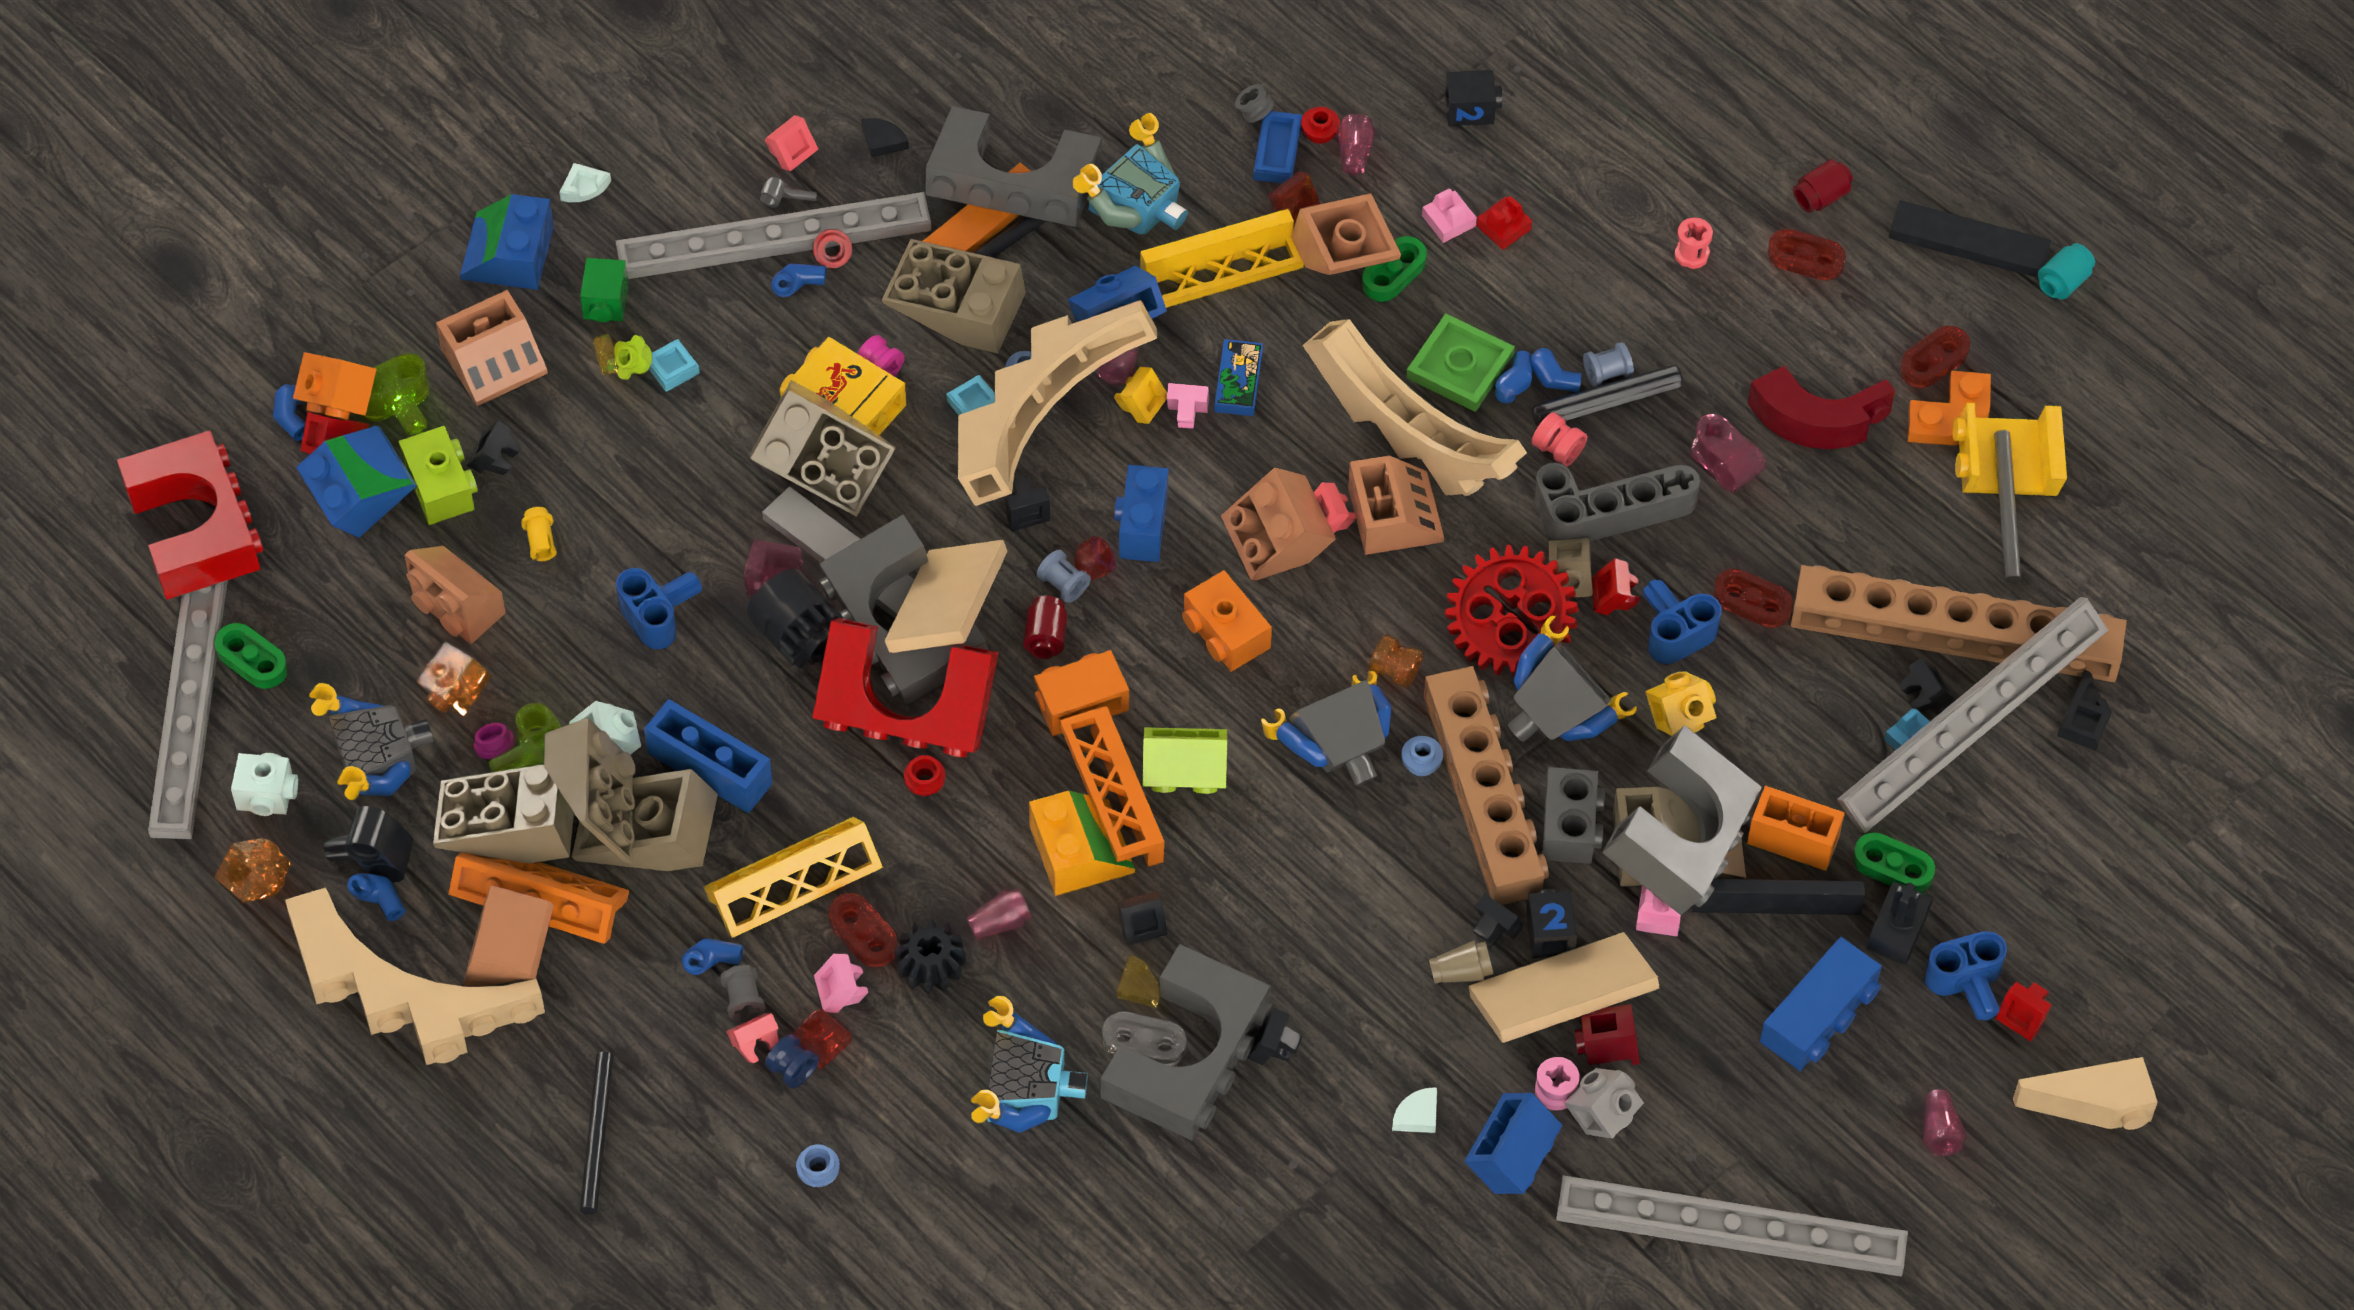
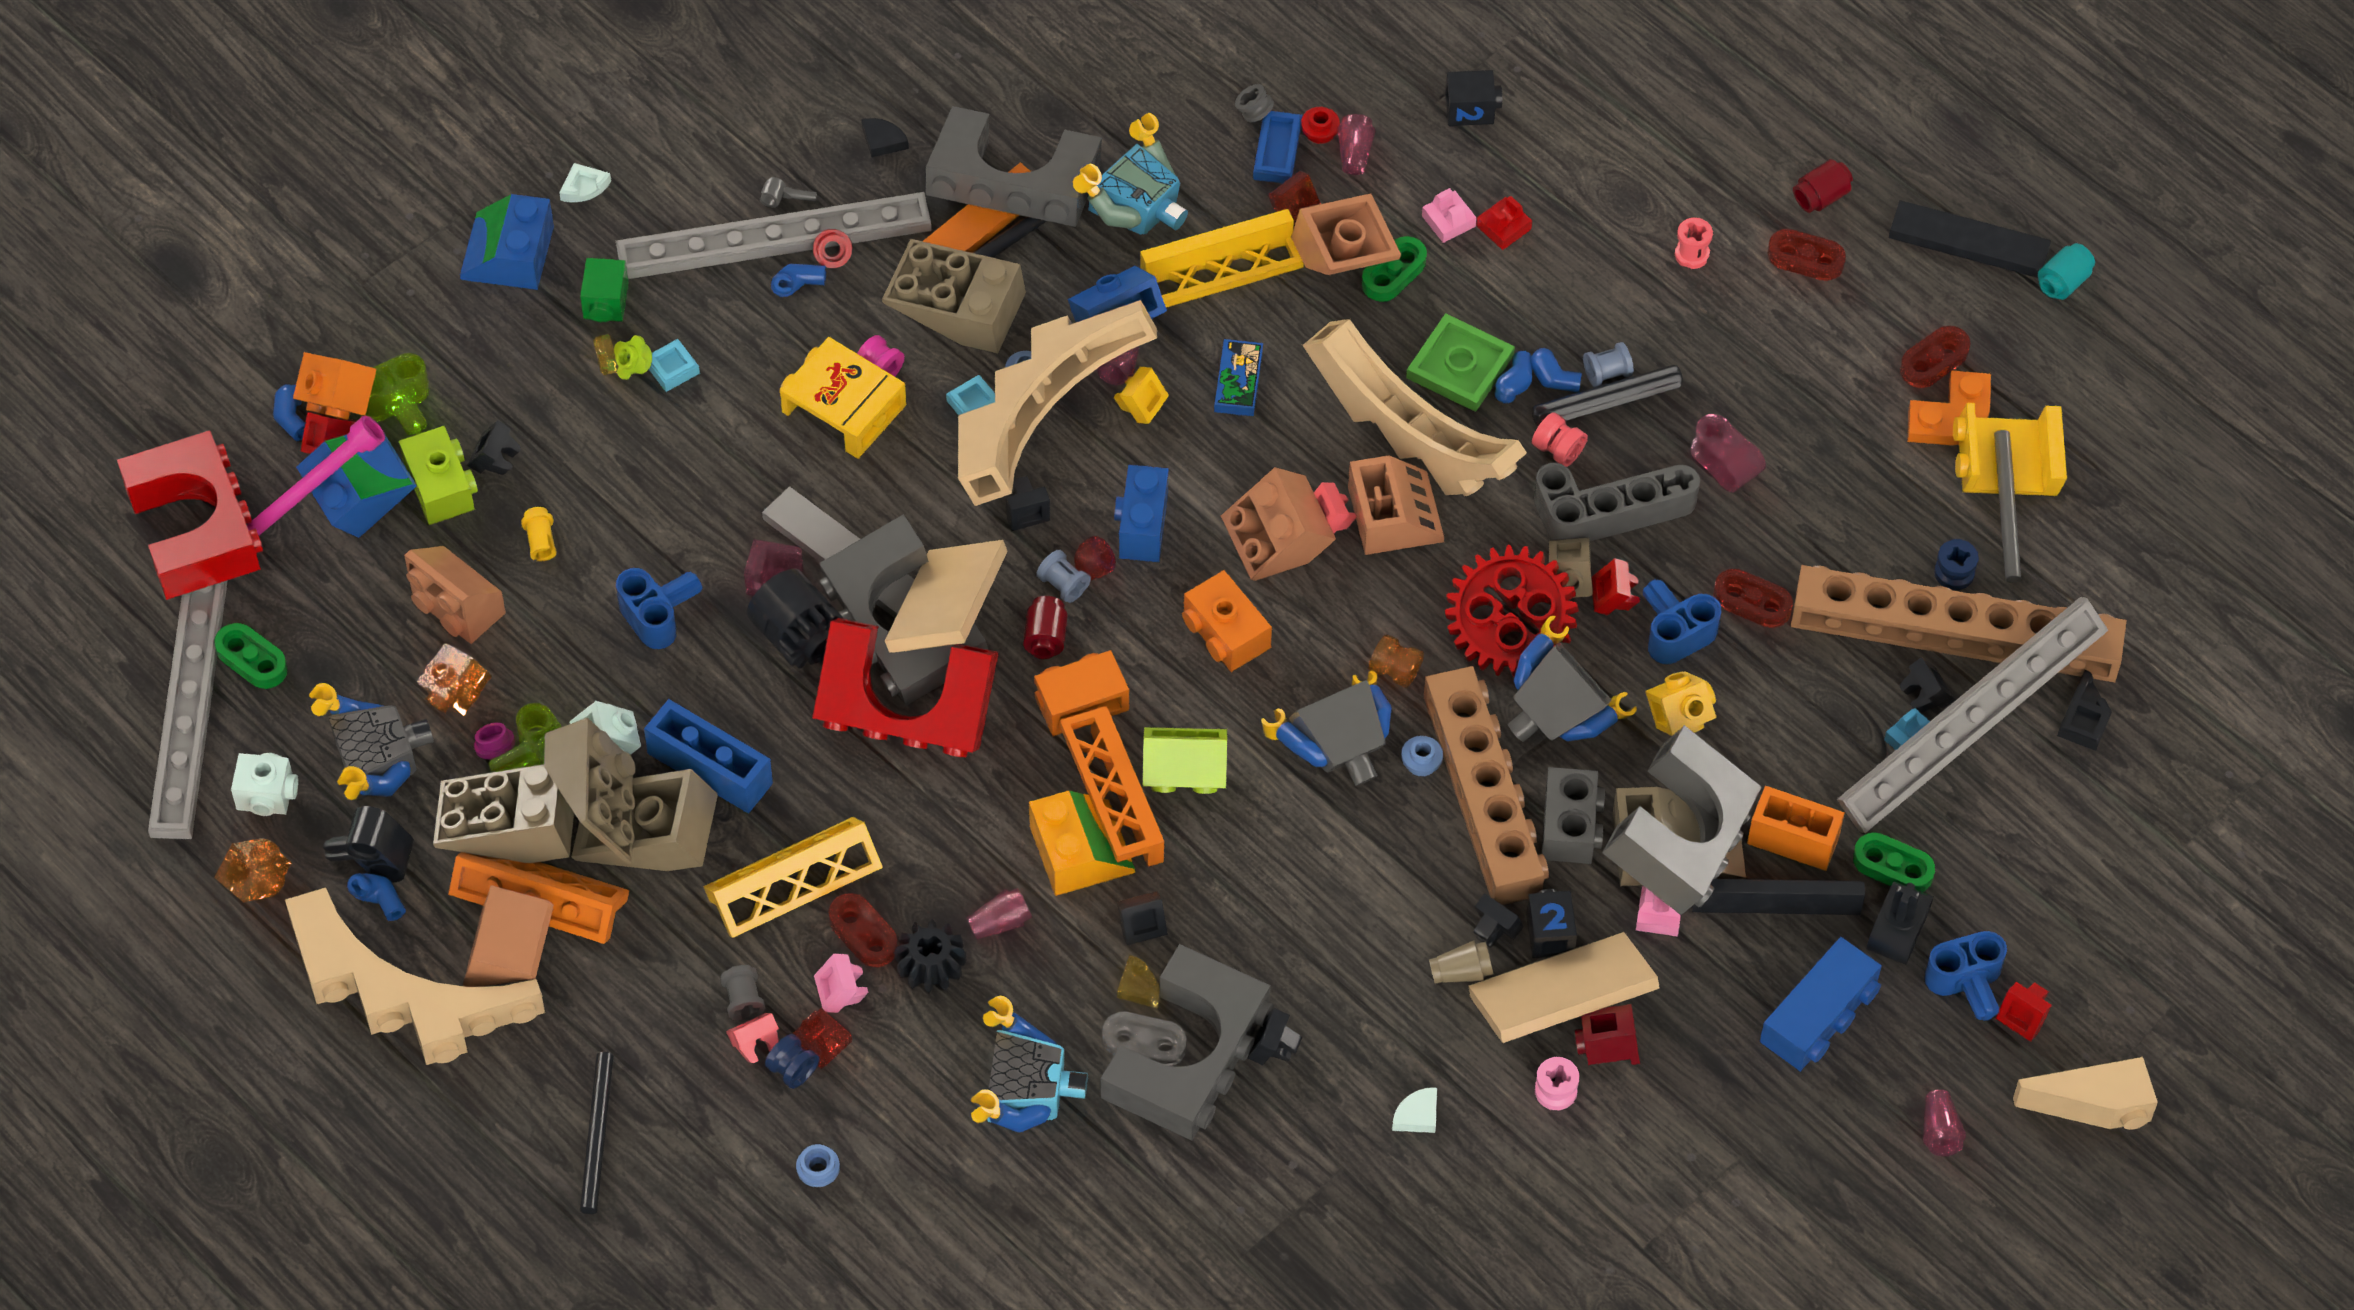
(363, 436): none -> dark pink piece
(491, 348): nougat slope -> none
(710, 952): blue arm -> none
(791, 143): coral tile -> none
(822, 449): dark tan slope -> none
(924, 766): red plate -> none
(1188, 401): bright pink tile -> none
(1513, 1143): blue brick -> none
(1604, 1102): light grey brick -> none
(1732, 1225): light grey tile -> none
(1814, 420): dark red arch -> none
(1950, 573): none -> dark blue wheel

